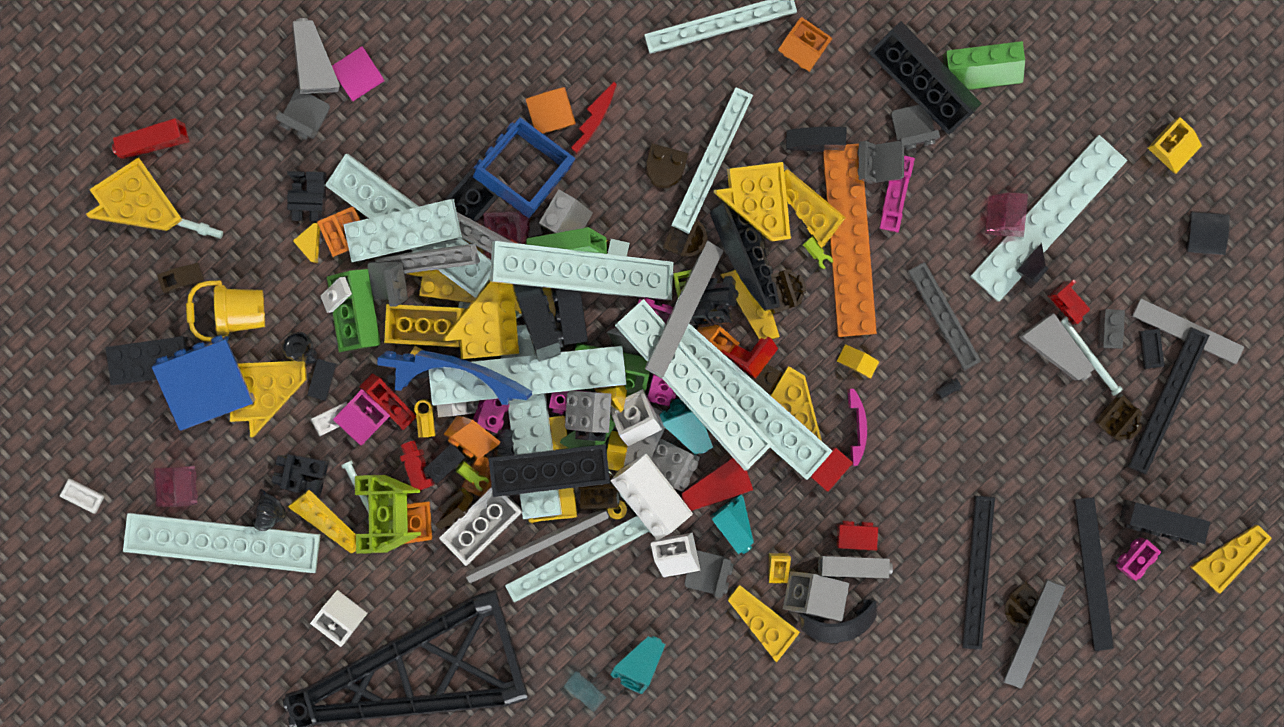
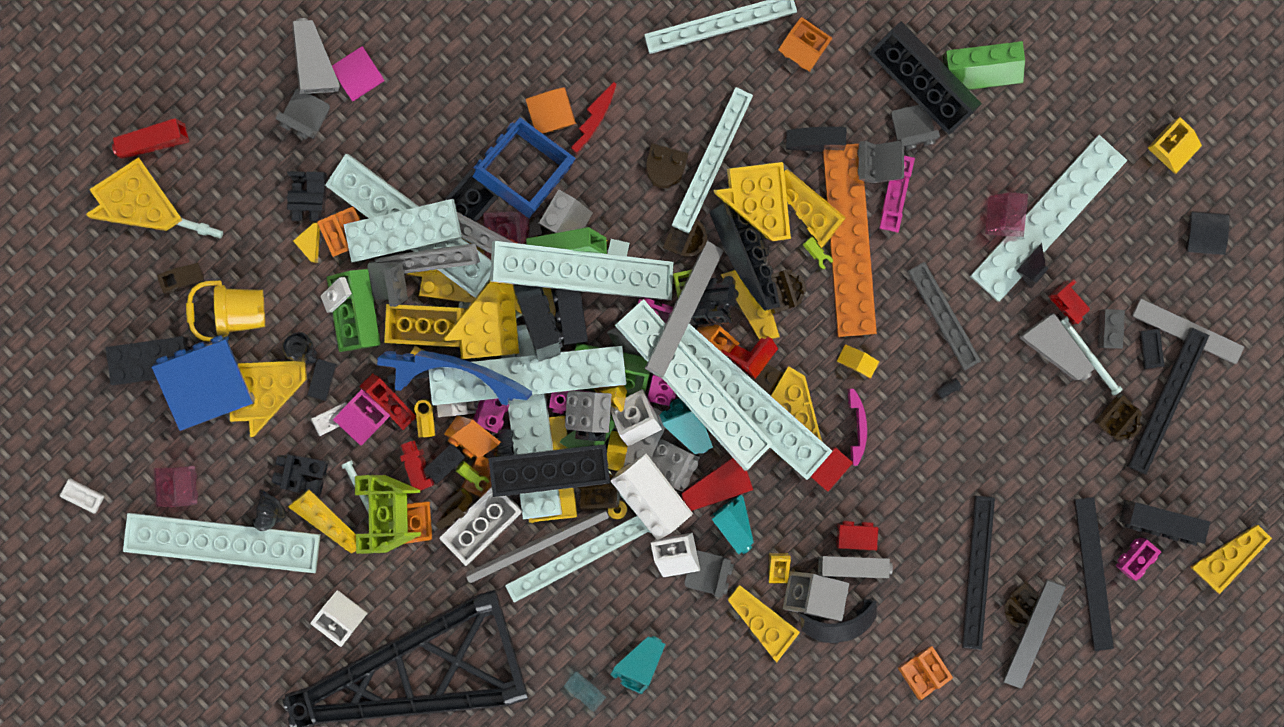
(925, 672): none -> orange slope

